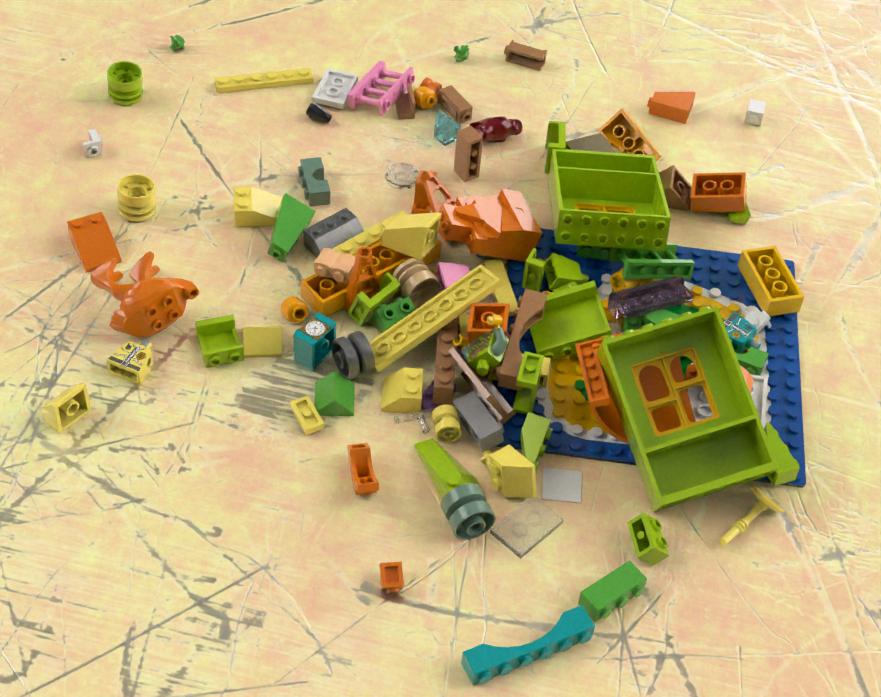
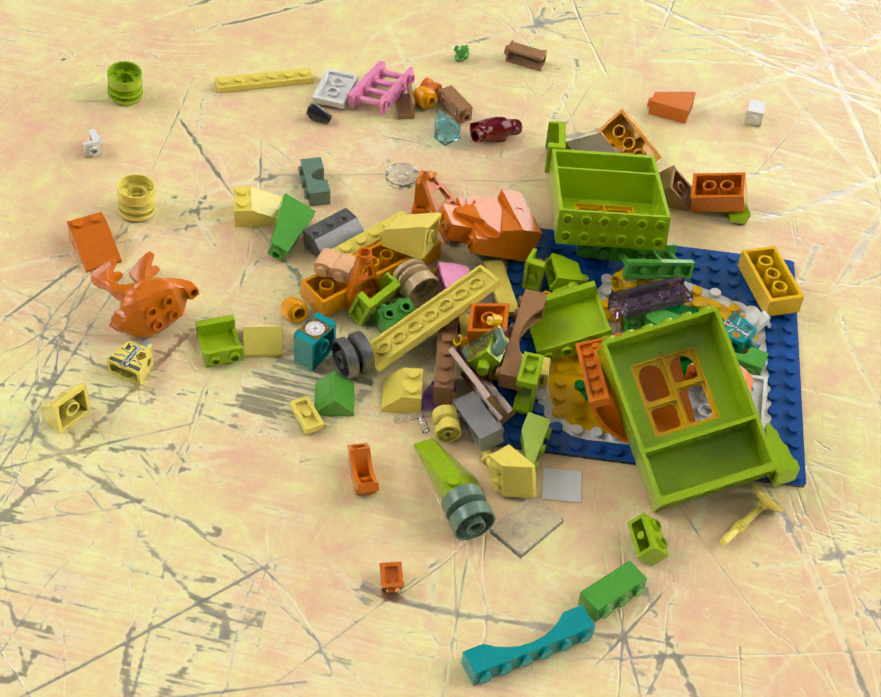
(177, 42): bright green plant -> none
(468, 153): medium nougat brick -> none

